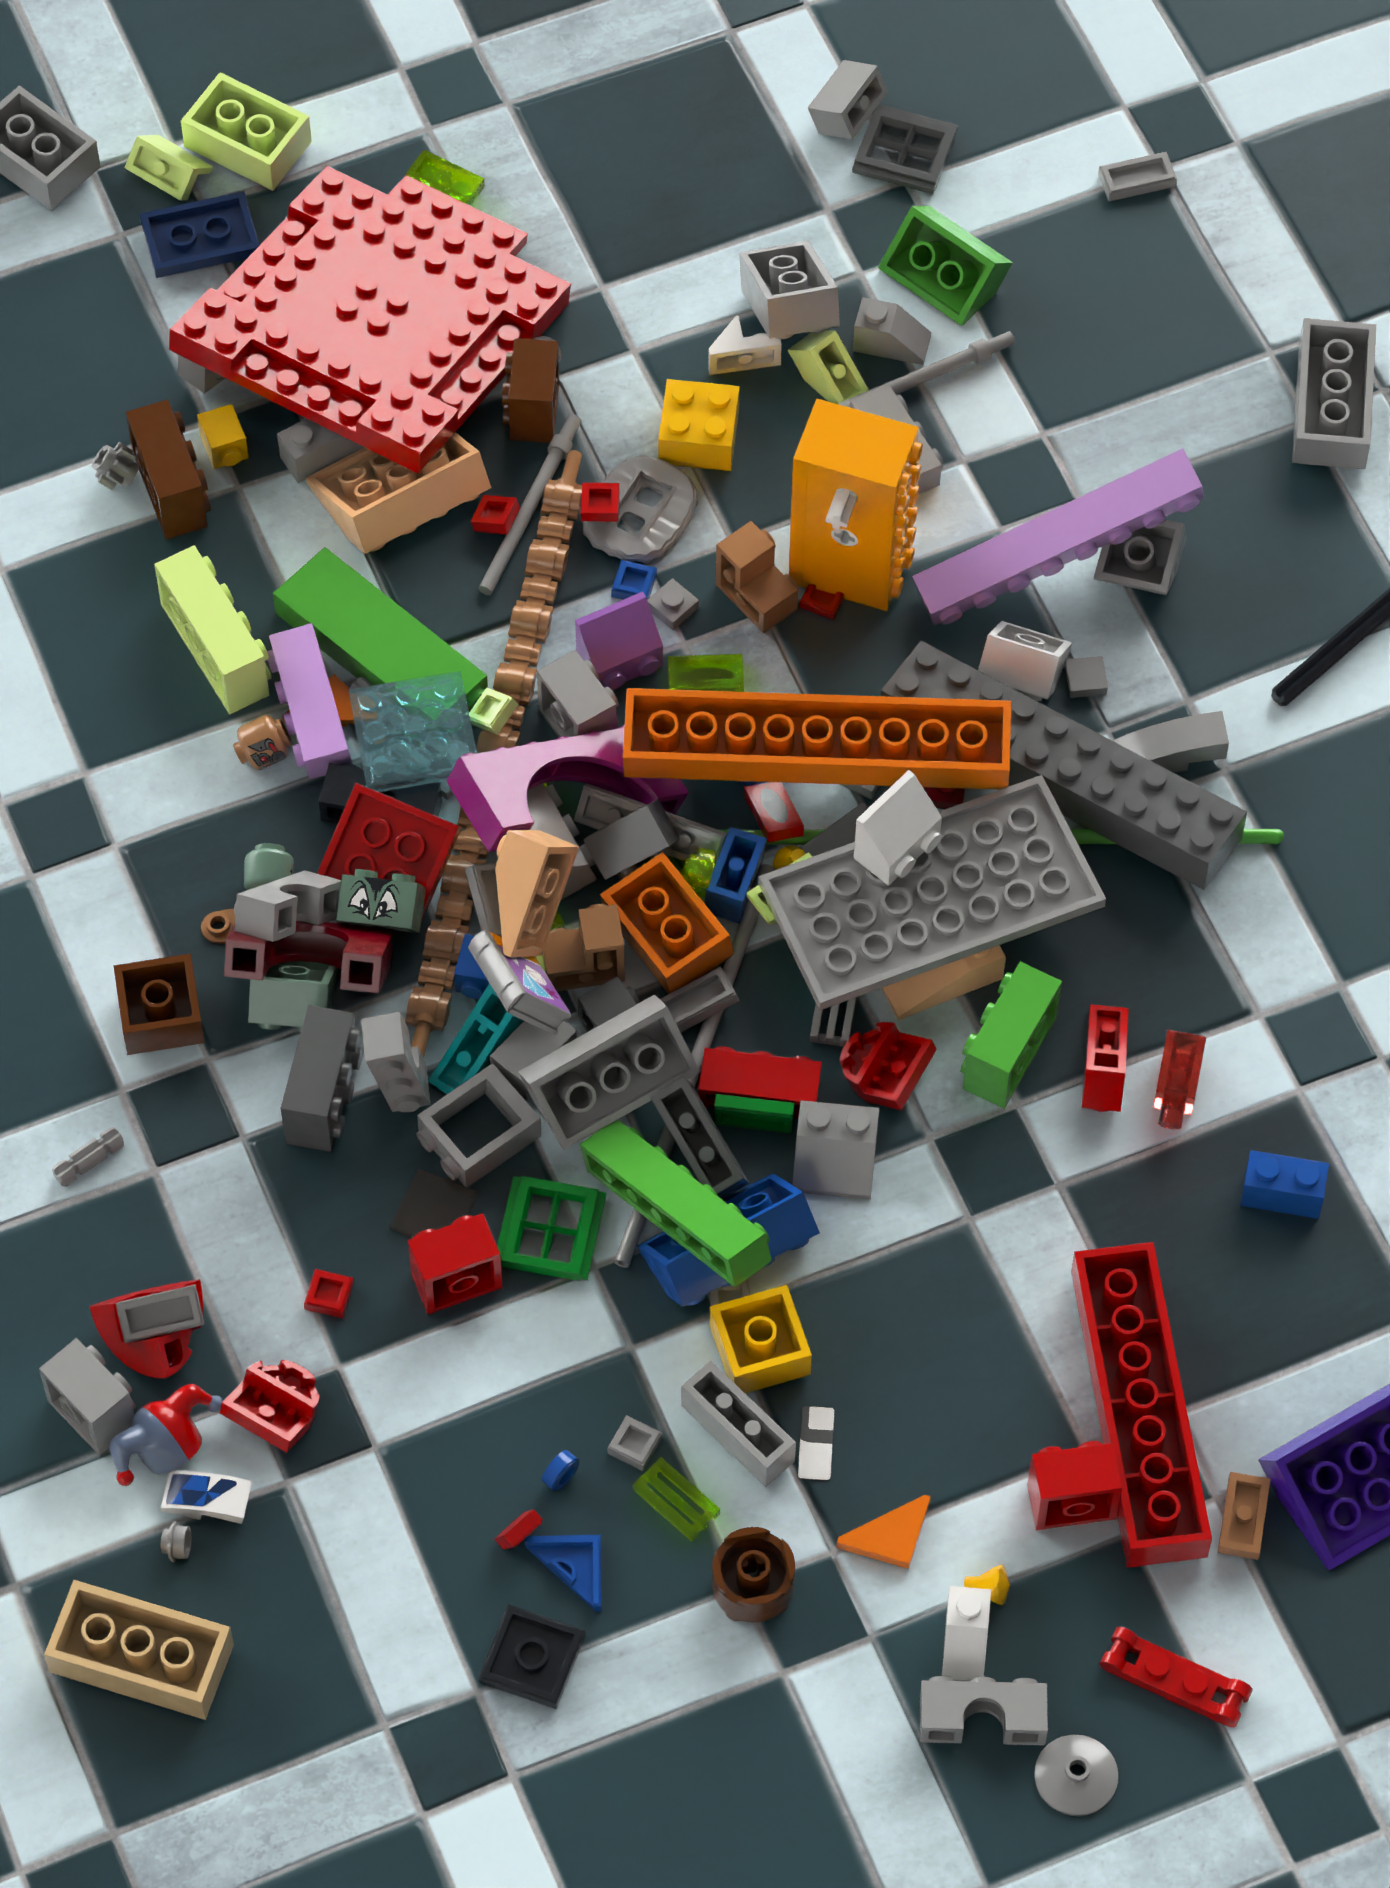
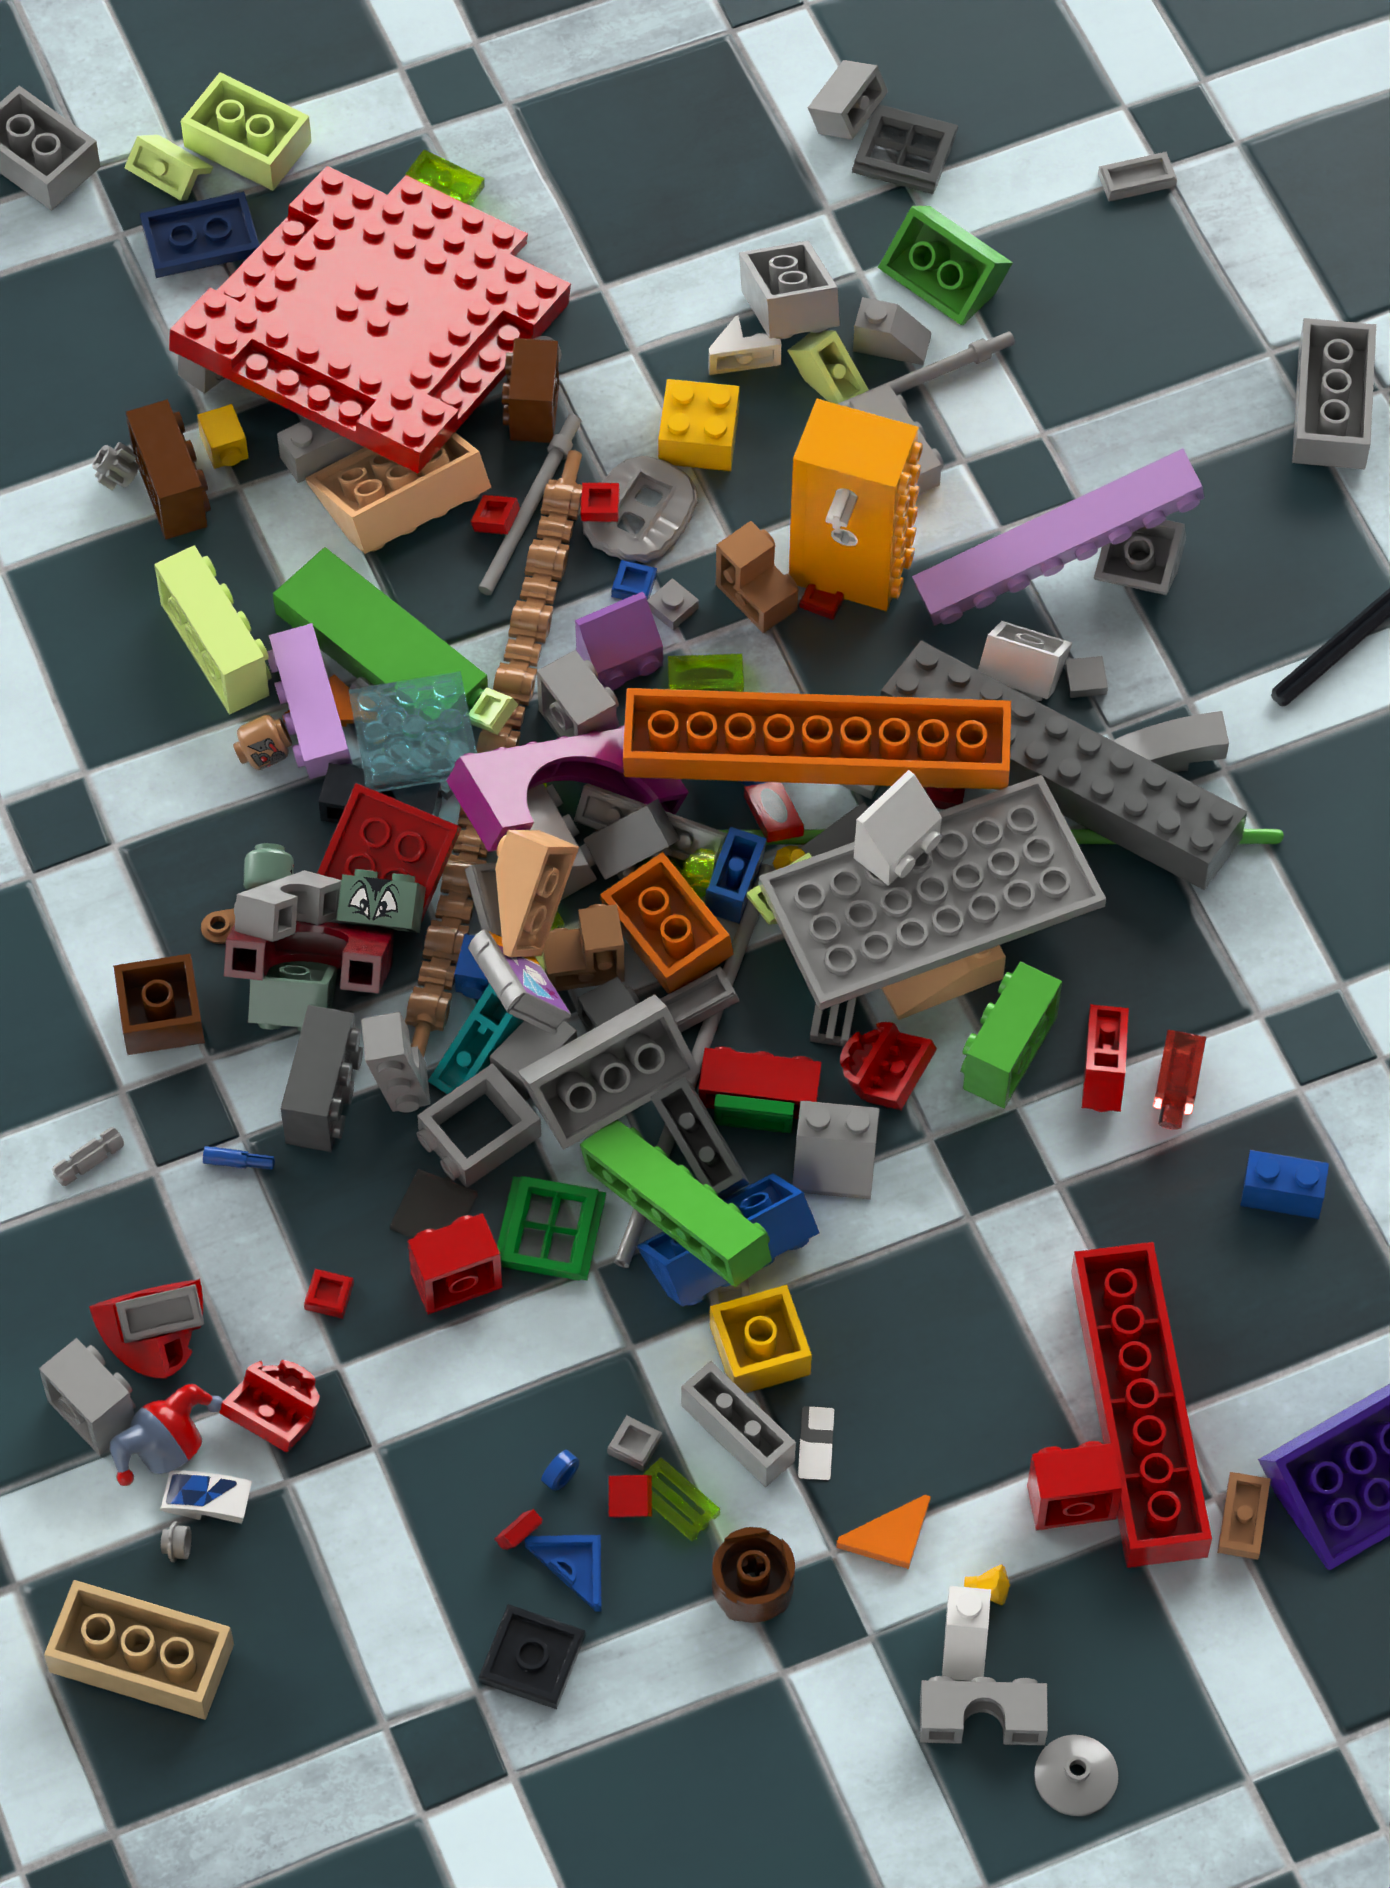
(236, 1158): none -> blue piece
(630, 1496): none -> red tile
(1175, 1678): red plate -> none

